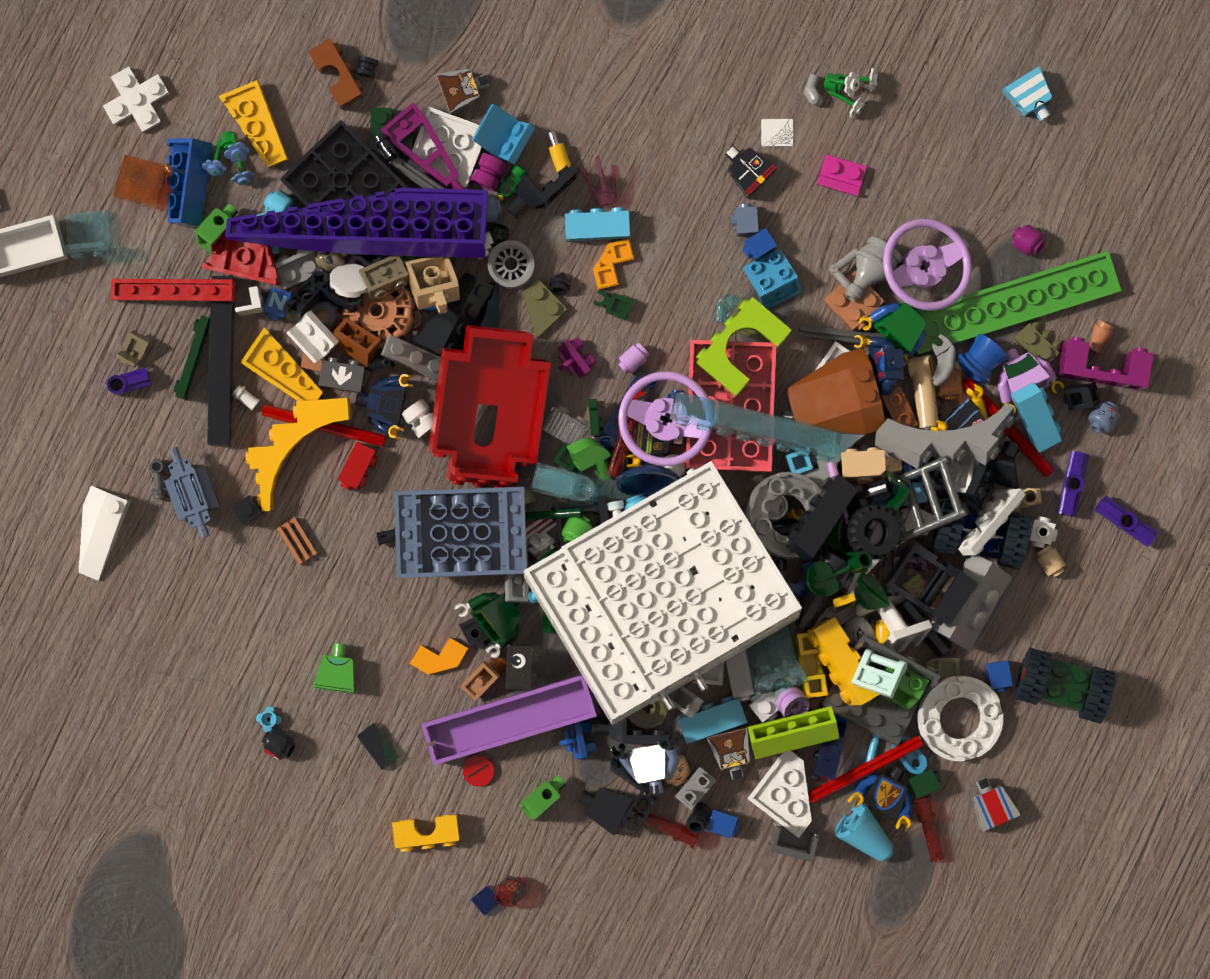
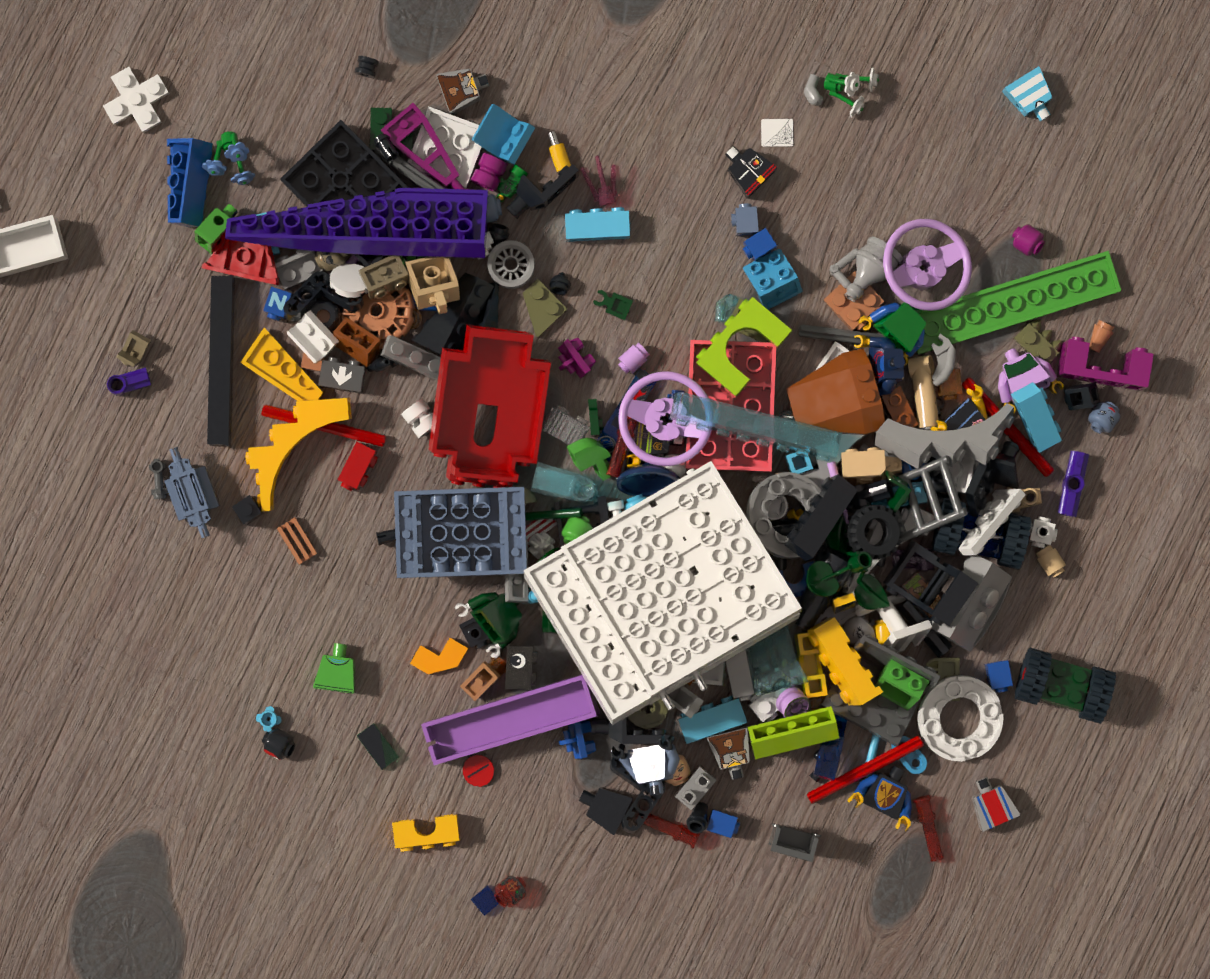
(88, 234): clear light blue bracket -> none
(100, 527): white wedge -> none
(141, 182): clear orange brick -> none
(173, 290): red plate -> none
(183, 385): dark green plate -> none
(245, 397): white pin -> none
(254, 116): yellow wing -> none
(257, 303): white panel -> none
(278, 201): medium azure head -> none
(328, 57): dark orange arch -> none
(385, 404): torso -> none
(535, 804): bright green torso -> none
(564, 459): dark green plate -> none
(614, 253): light orange tile -> none
(785, 793): white plate -> none
(841, 175): dark pink plate -> none
(864, 833): medium azure cone -> none
(878, 680): light aqua plate -> none
(924, 783): dark green brick -> none
(981, 359): blue hat -> none
(1138, 529): dark purple piece -> none

